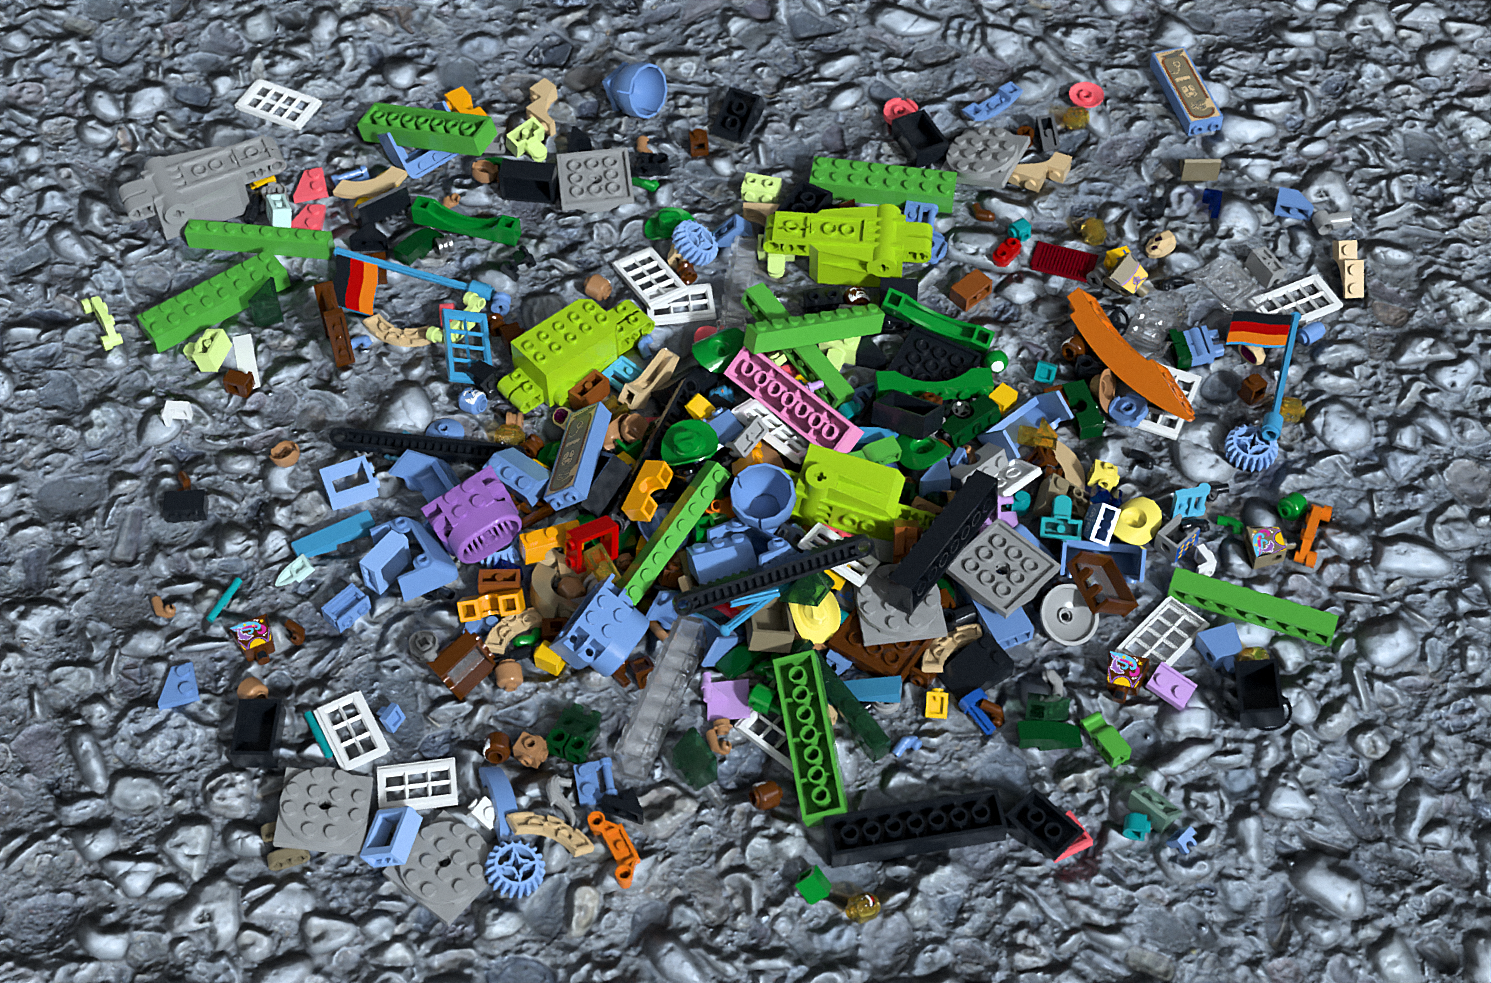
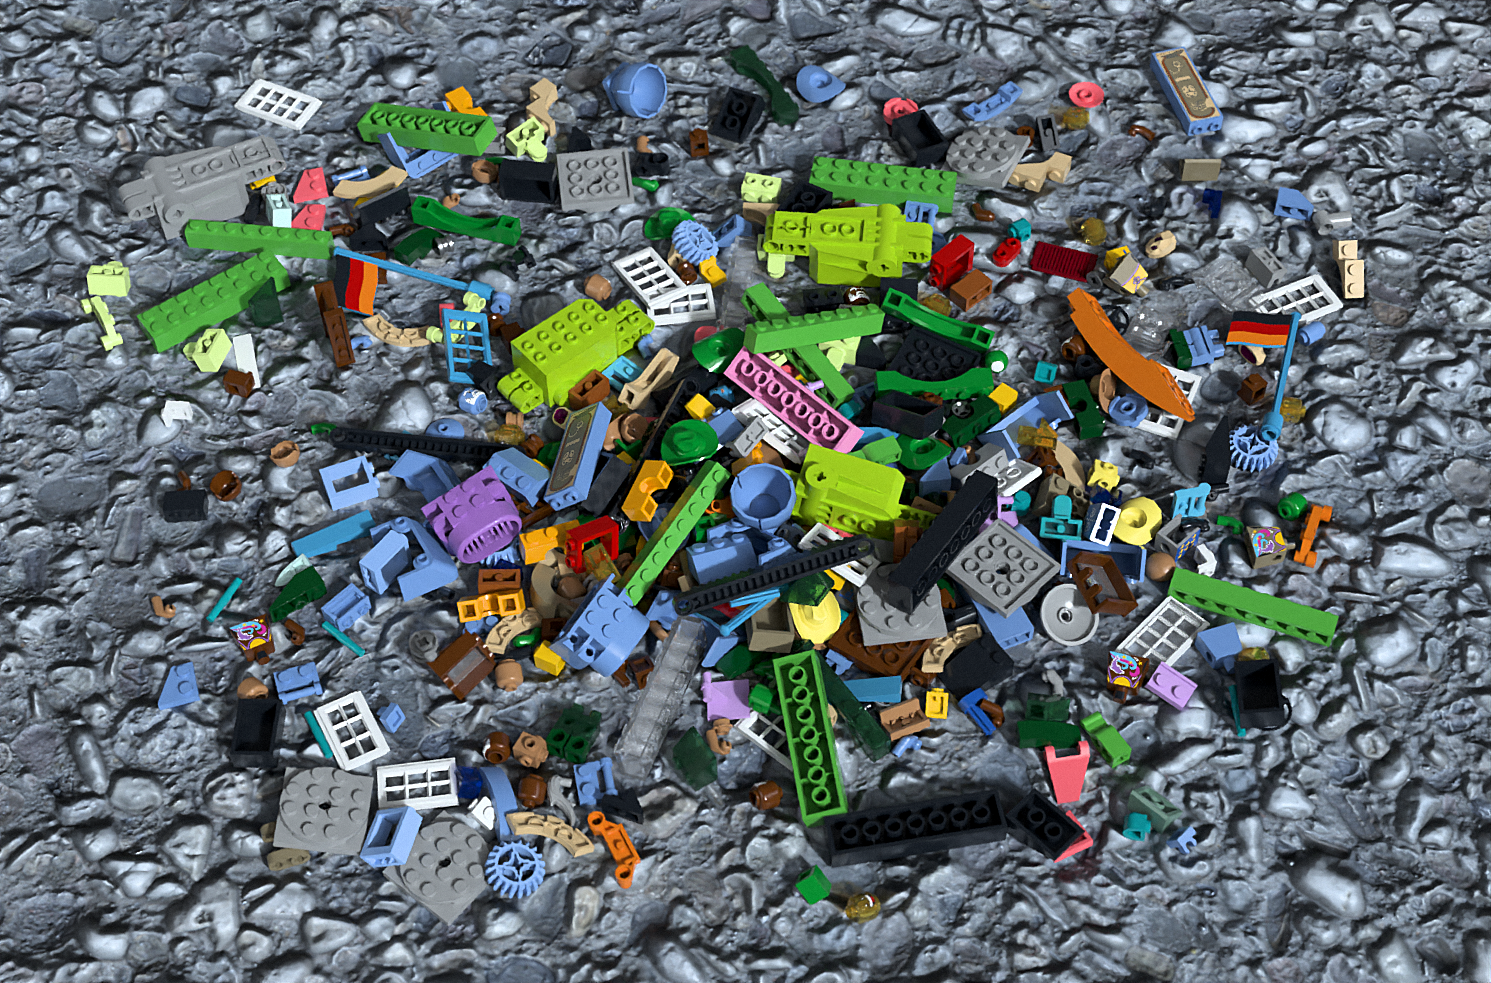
(109, 279): none -> yellowish green brick
(226, 485): none -> reddish brown hair
(297, 678): none -> medium blue plate
(300, 591): none -> dark green slope
(323, 427): none -> green arm
(343, 229): none -> reddish brown arm
(344, 639): none -> teal piece
(469, 782): none -> clear blue bracket
(532, 790): none -> reddish brown head
(711, 272): none -> yellow bracket
(747, 64): none -> clear green arch
(818, 84): none -> medium blue hat
(903, 719): none -> medium nougat bracket
(938, 304): none -> clear yellow head
(951, 262): none -> red window
(1067, 772): none -> coral flag
(1142, 130): none -> reddish brown arm
(1160, 567): none -> medium nougat hair
(1217, 456): none -> black slope
(1233, 694): none -> teal piece

